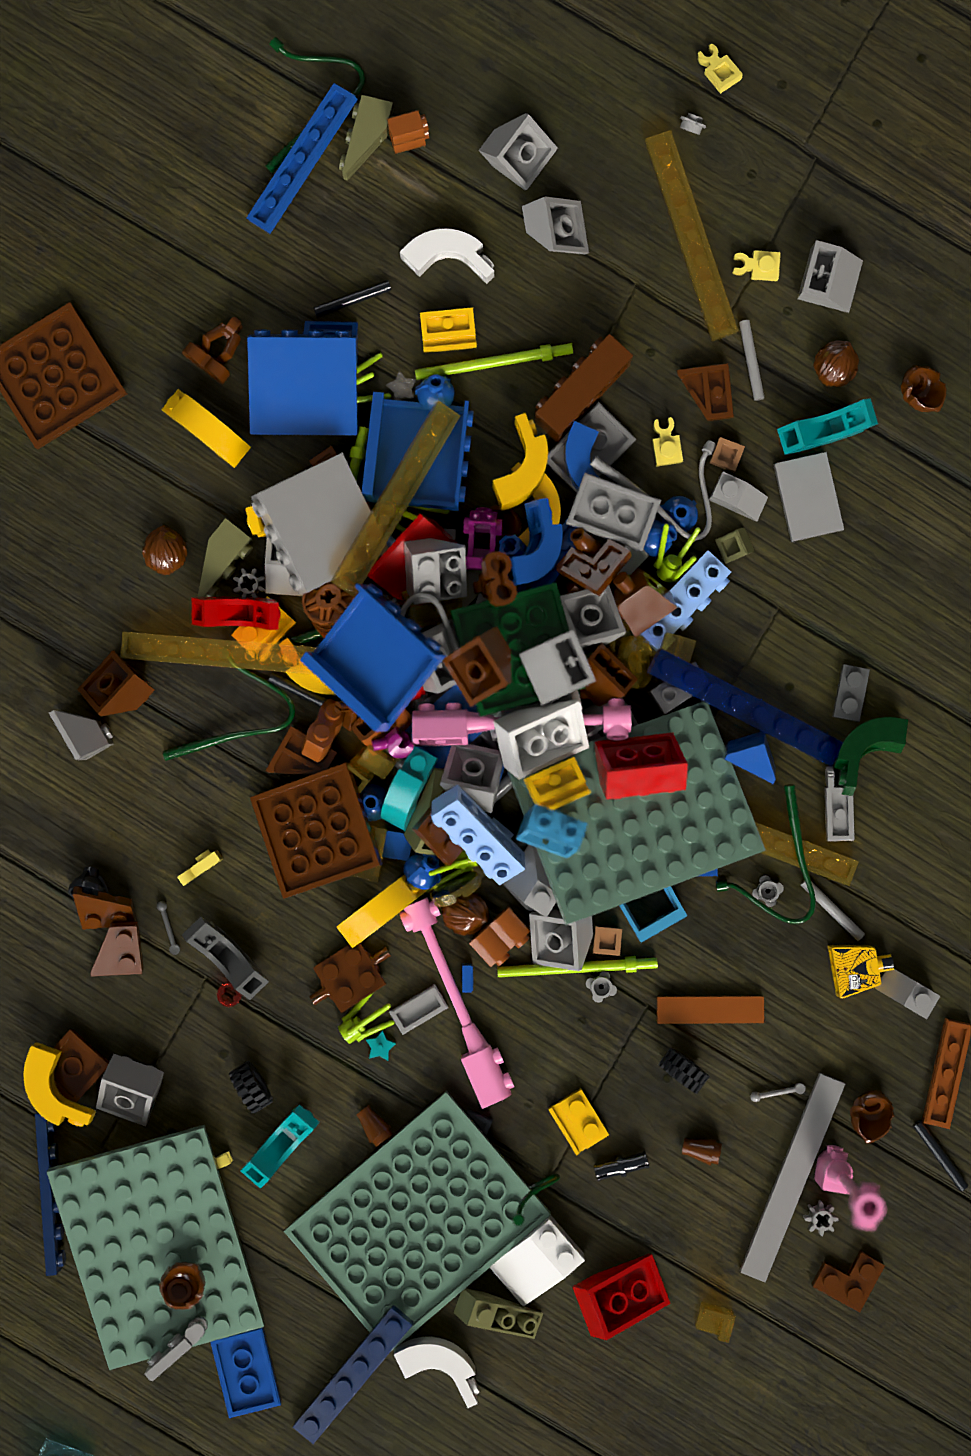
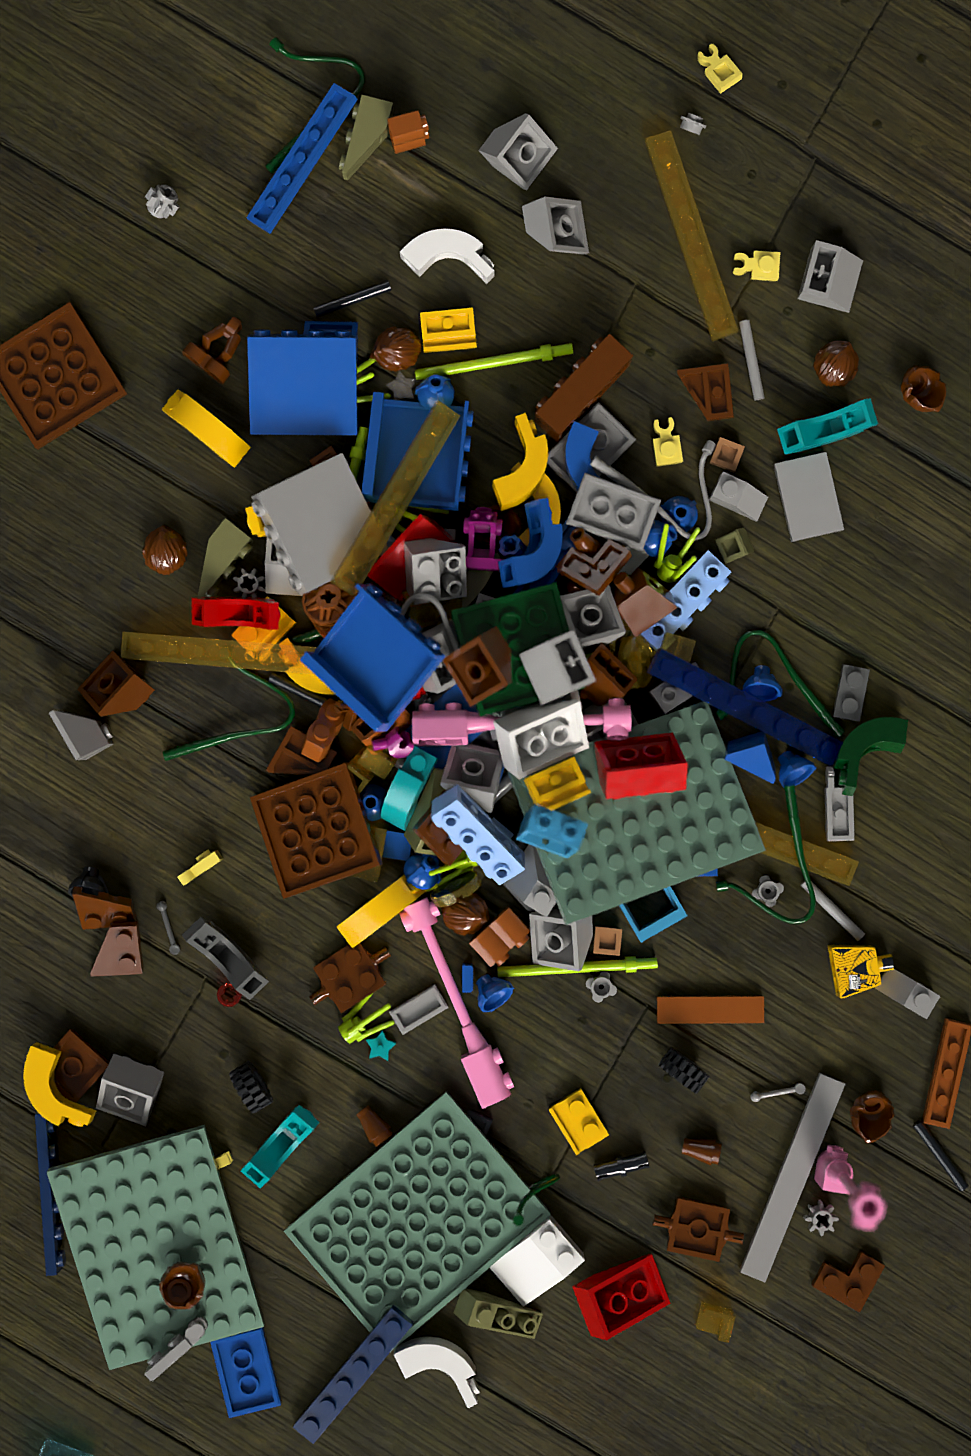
(162, 201): none -> light grey gear
(396, 349): none -> reddish brown hair
(492, 992): none -> blue piece
(494, 580): reddish brown piece -> none
(698, 1229): none -> reddish brown plate
(763, 684): none -> blue piece
(794, 768): none -> blue piece
(819, 708): none -> dark green piece

